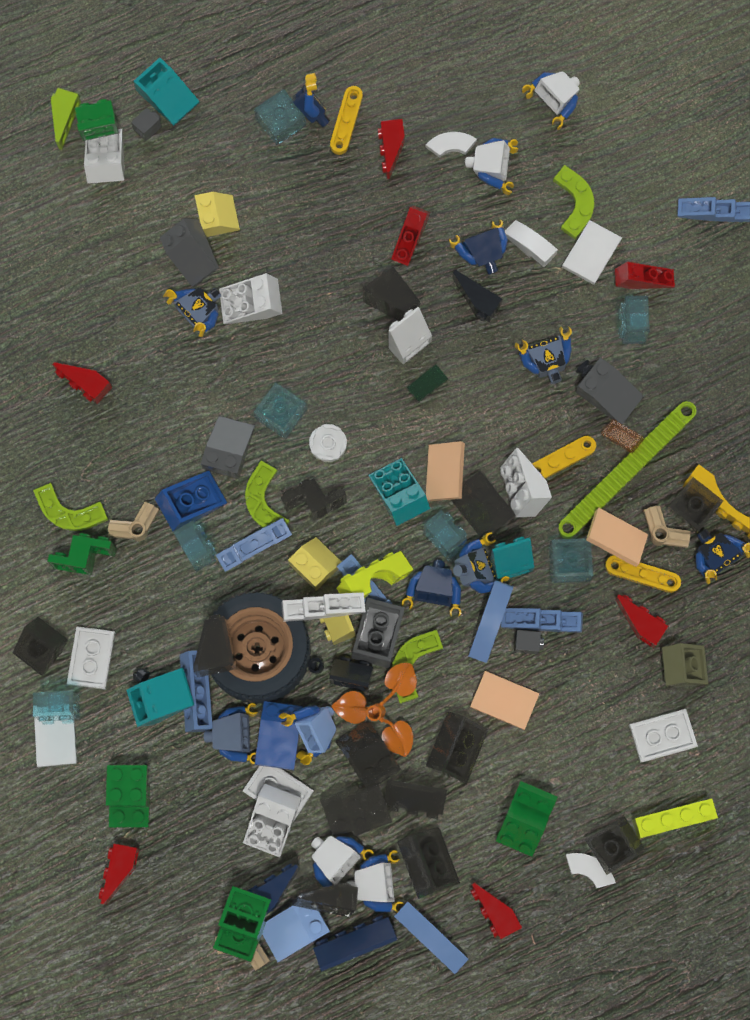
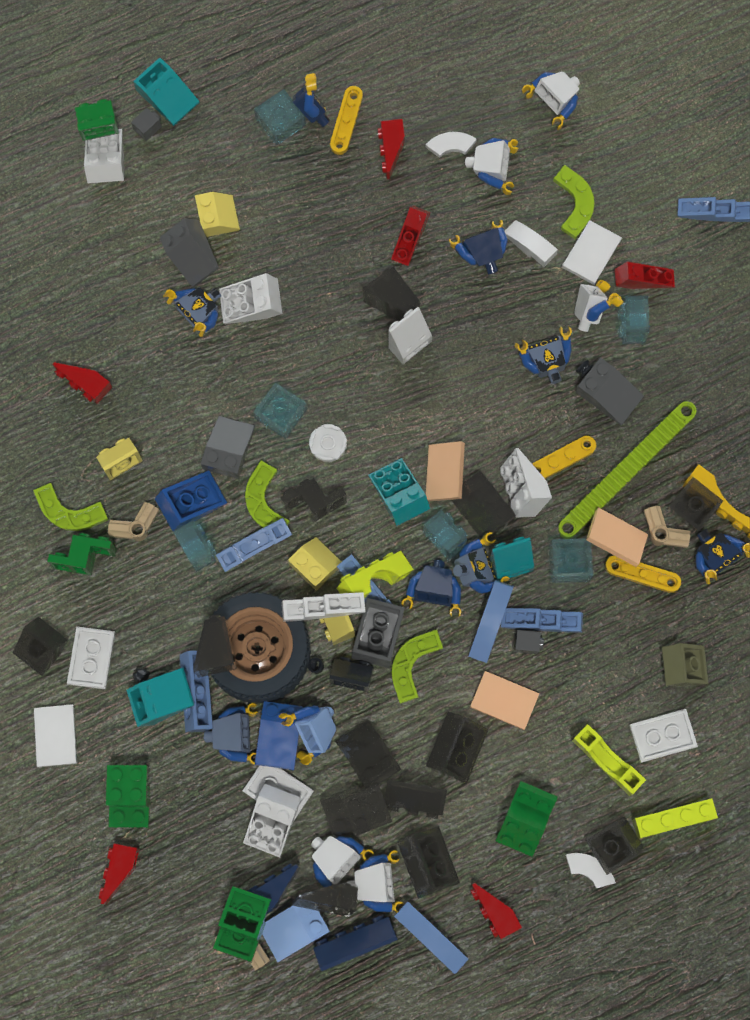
(56, 707): clear light blue brick -> none
(63, 112): lime slope -> none
(119, 458): none -> light yellow slope
(353, 708): orange plant -> none
(427, 383): clear green tile -> none
(480, 299): black slope -> none
(593, 302): none -> white torso
(619, 771): none -> neon yellow arch
(622, 436): clear orange tile -> none
(645, 626): red slope -> none

